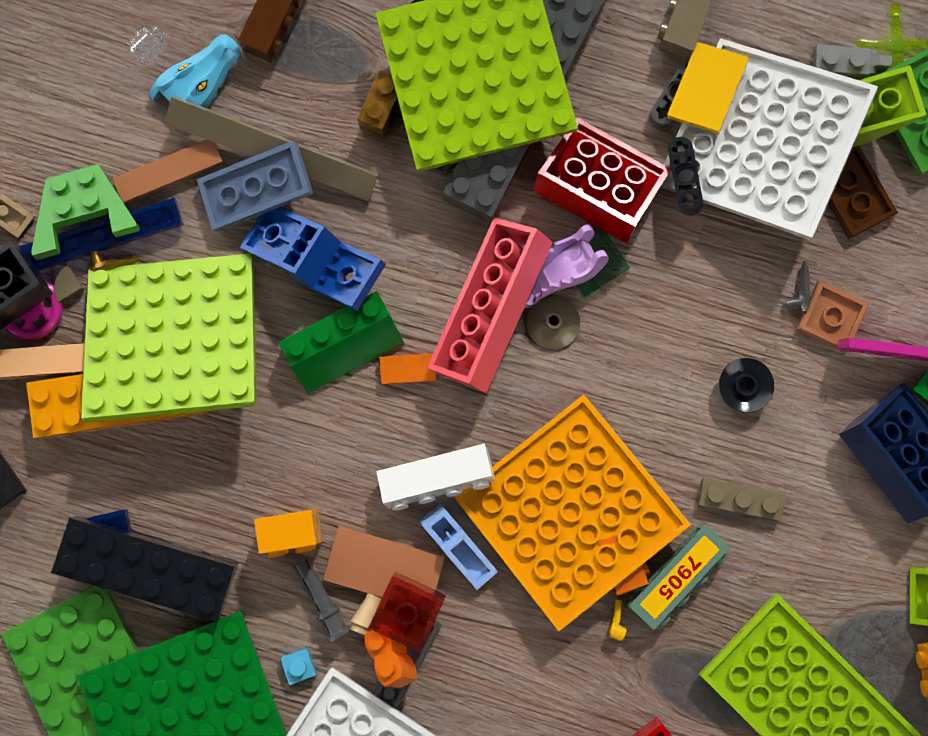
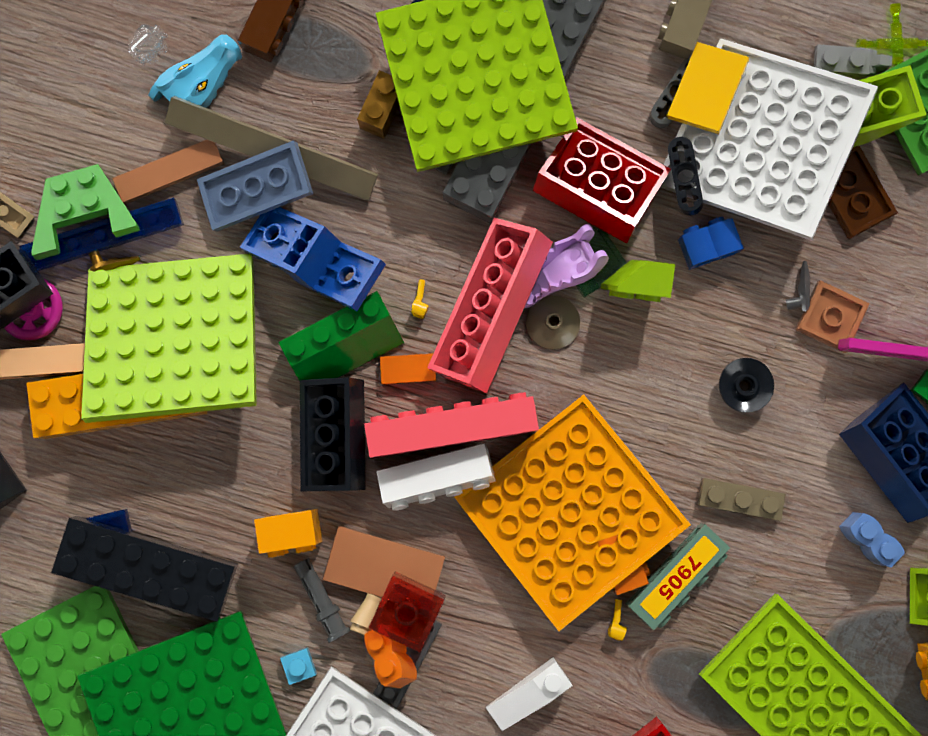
(67, 284): dark tan tile -> none
(332, 435): none -> black slope
(418, 308): none -> yellow hand
(451, 427): none -> coral brick
(458, 546): light blue slope -> none
(529, 694): none -> white slope
(644, 278): none -> lime slope
(710, 243): none -> blue brick
(873, 542): none -> medium blue brick

